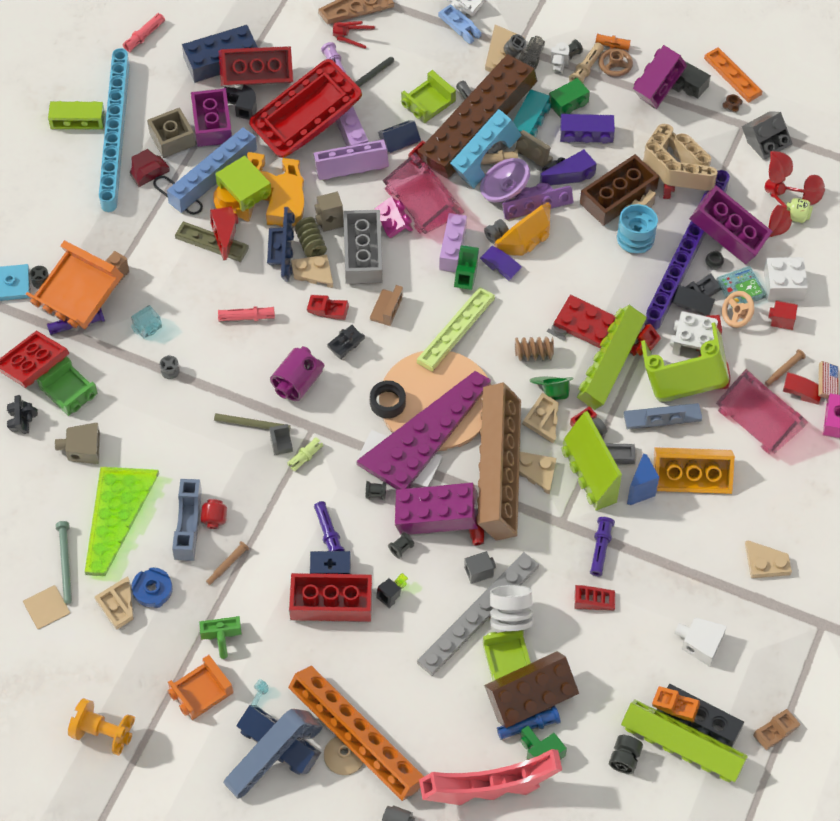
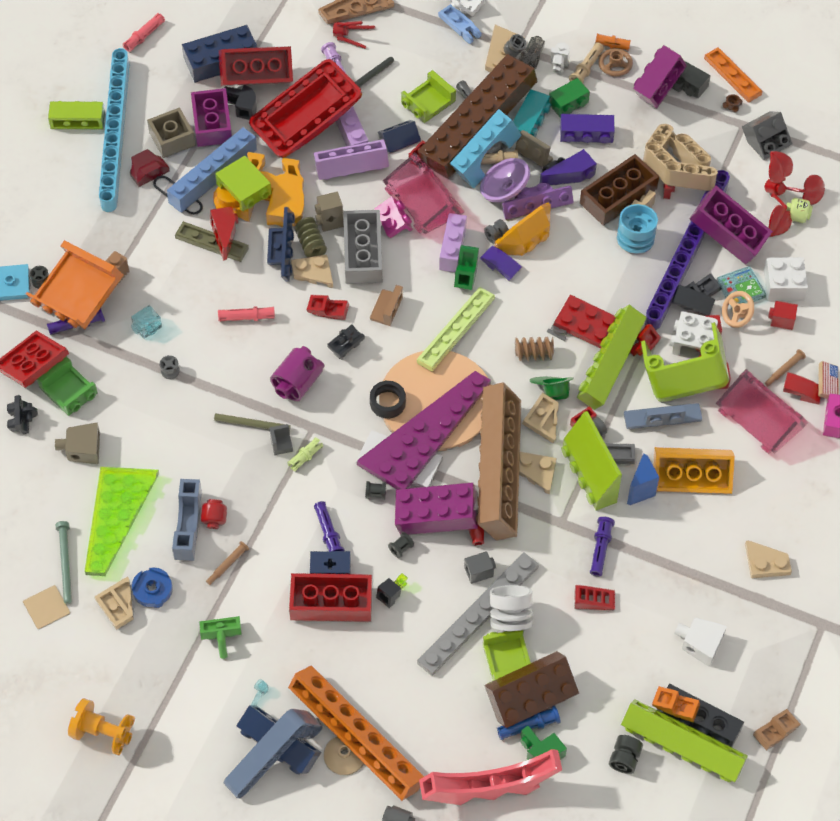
(200, 689): orange panel -> none
(575, 48): pearl dark grey bush -> none
(714, 259): pearl dark grey plate -> none

